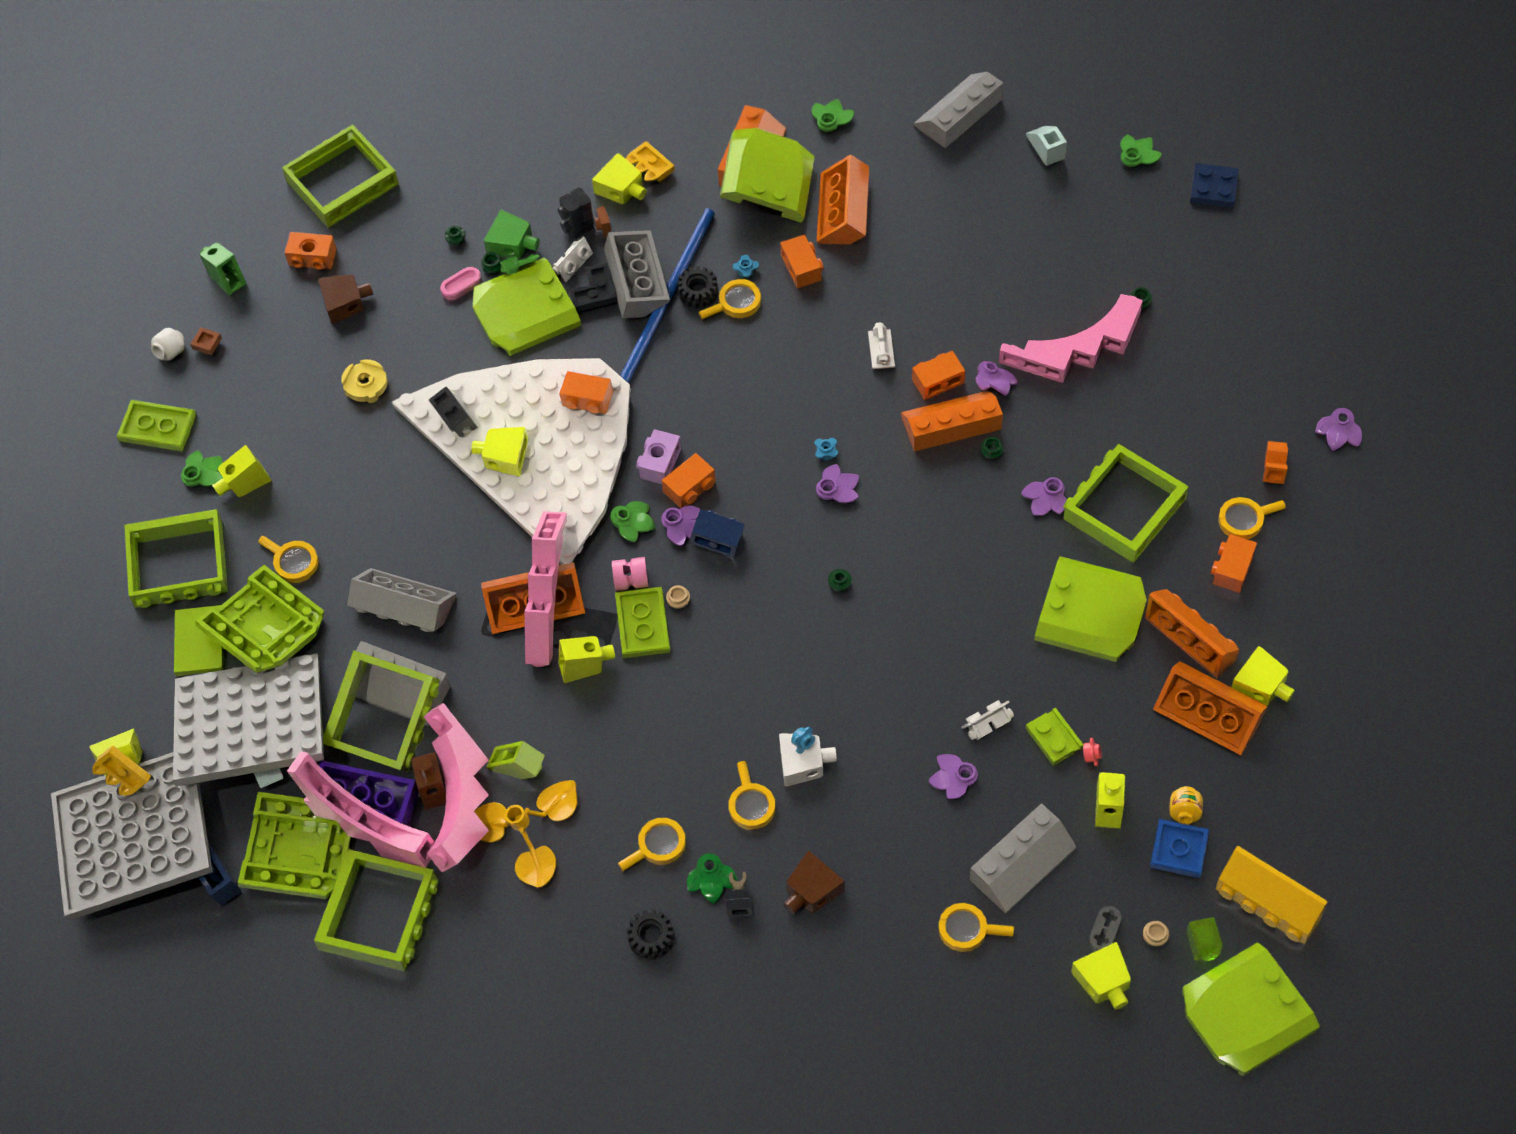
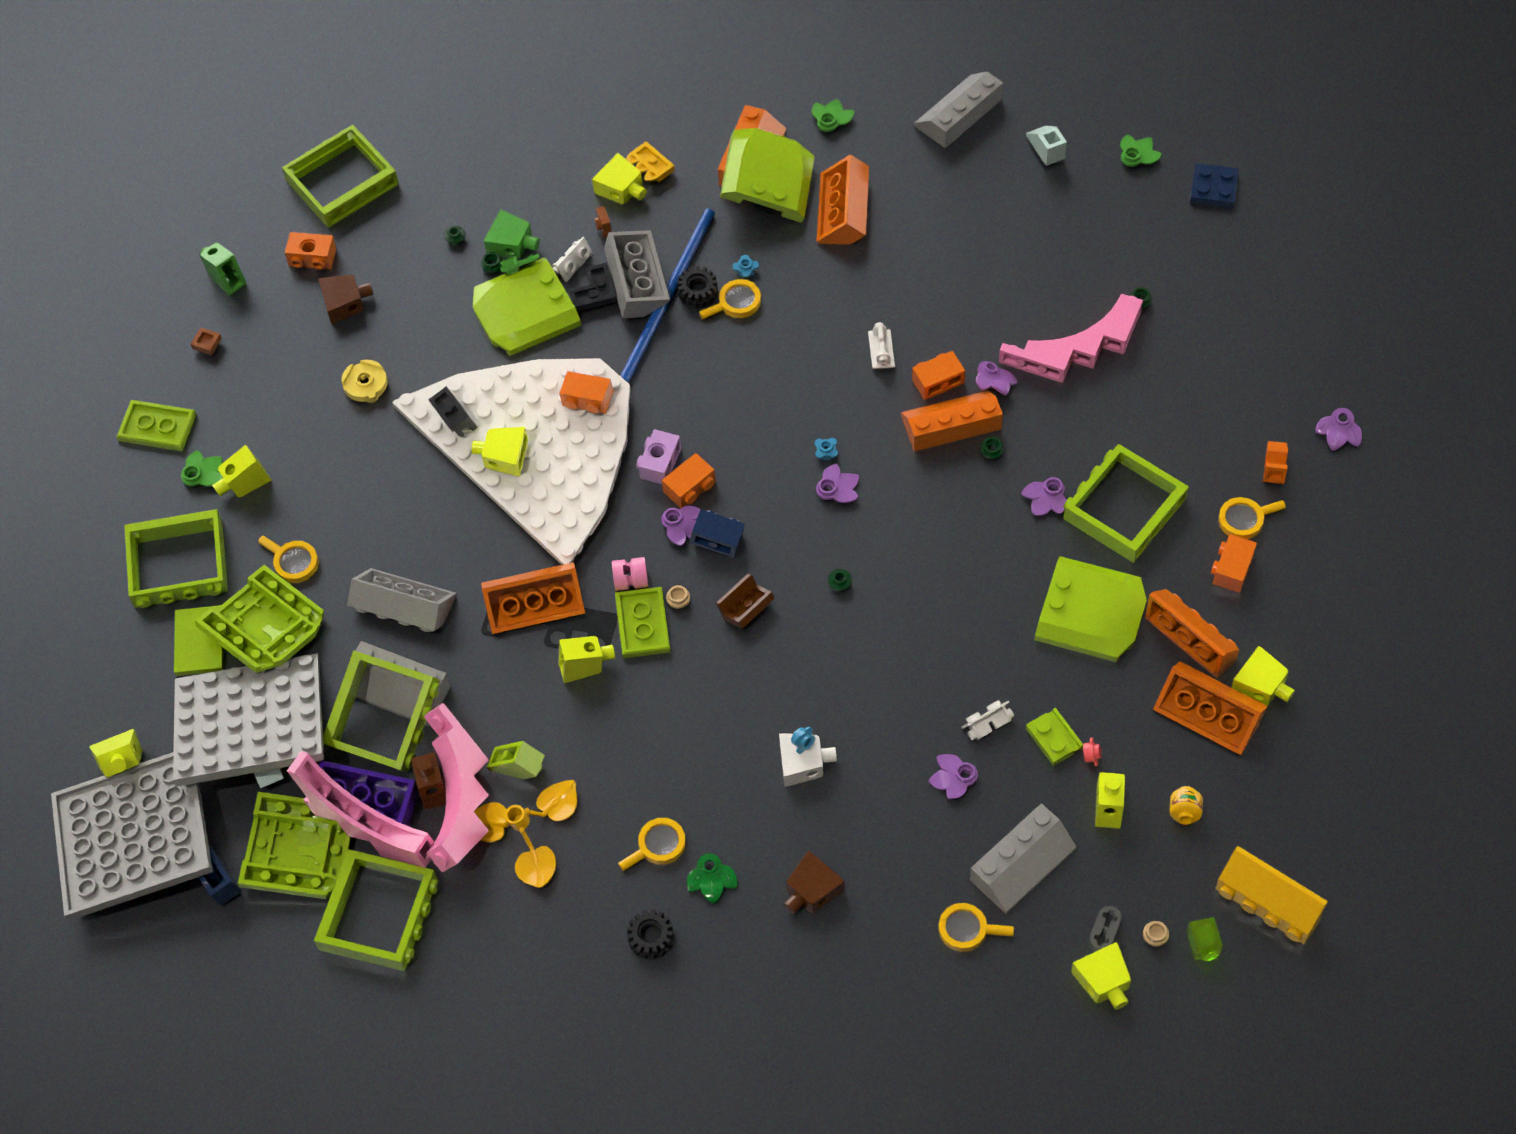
(120, 770): yellow plate -> none
(167, 344): white head -> none
(460, 283): bright pink tile -> none
(542, 584): bright pink arch -> none
(576, 213): black brick -> none
(635, 520): bright green plate -> none
(736, 901): black piece -> none
(744, 602): none -> reddish brown bracket
(751, 804): yellow piece -> none
(801, 261): orange brick -> none
(1179, 848): blue plate -> none
(1248, 1010): lime wedge -> none

